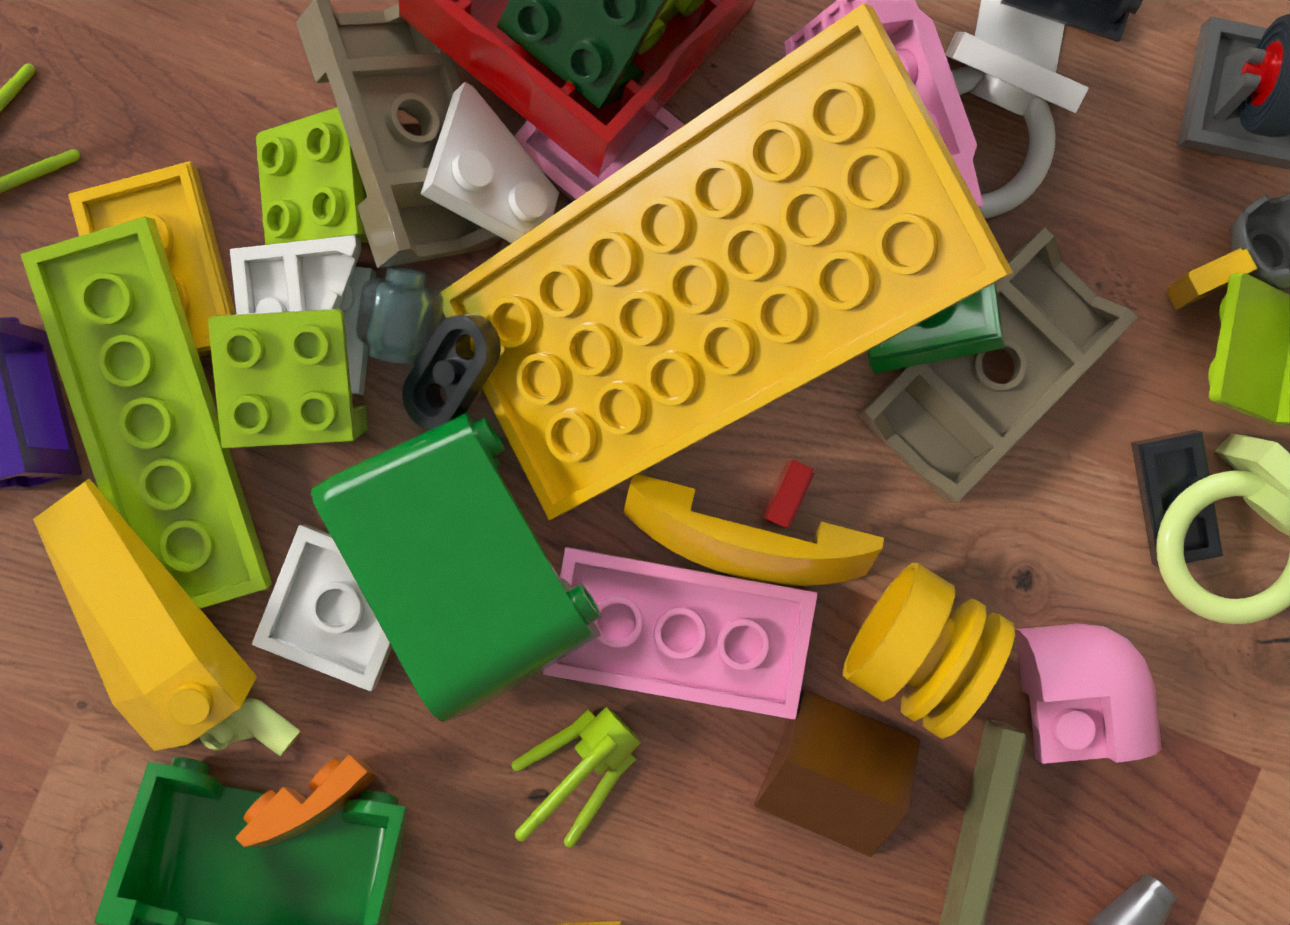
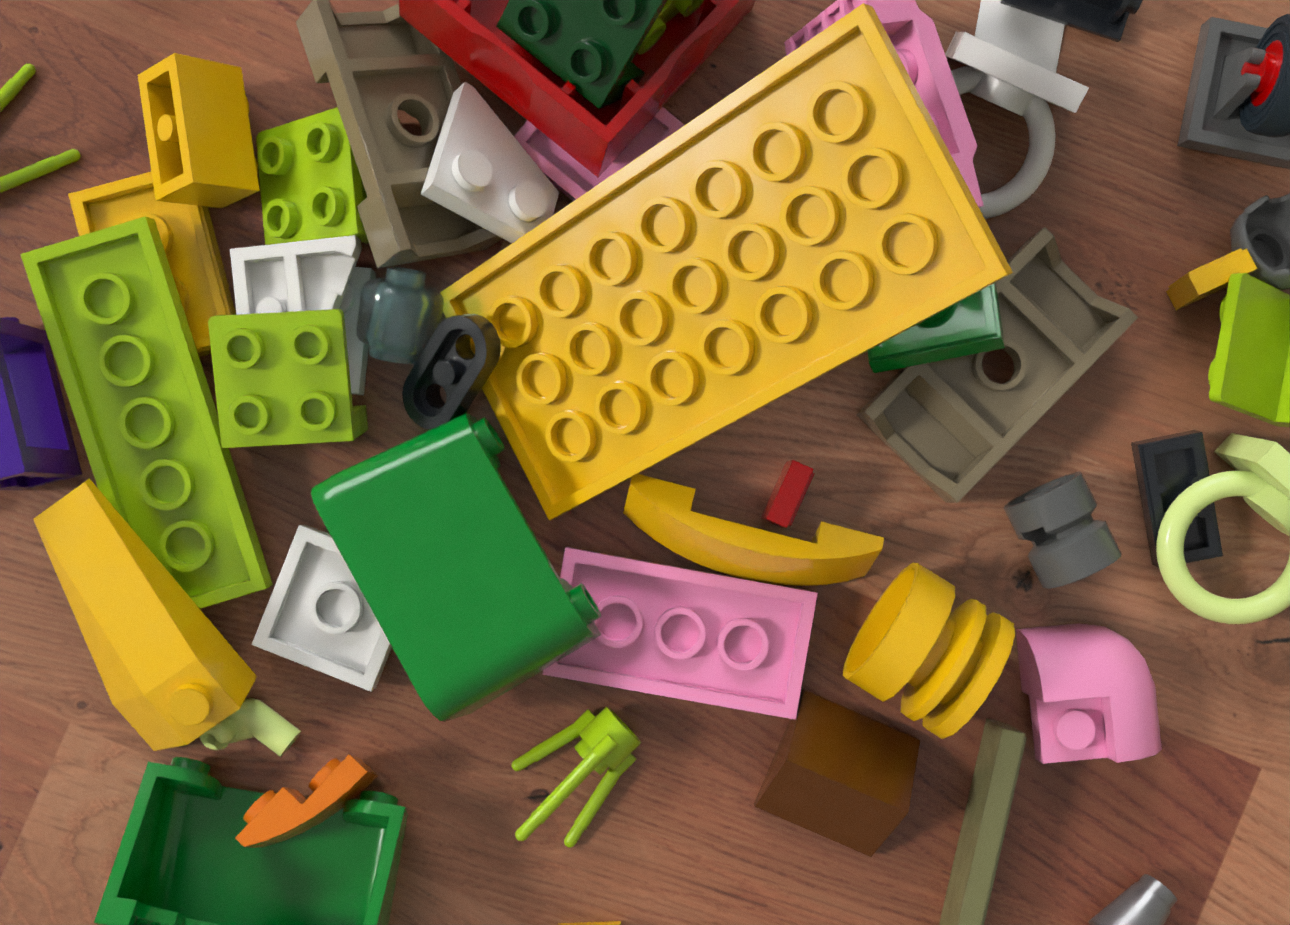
(198, 132): none -> yellow brick
(1062, 531): none -> dark grey wheel

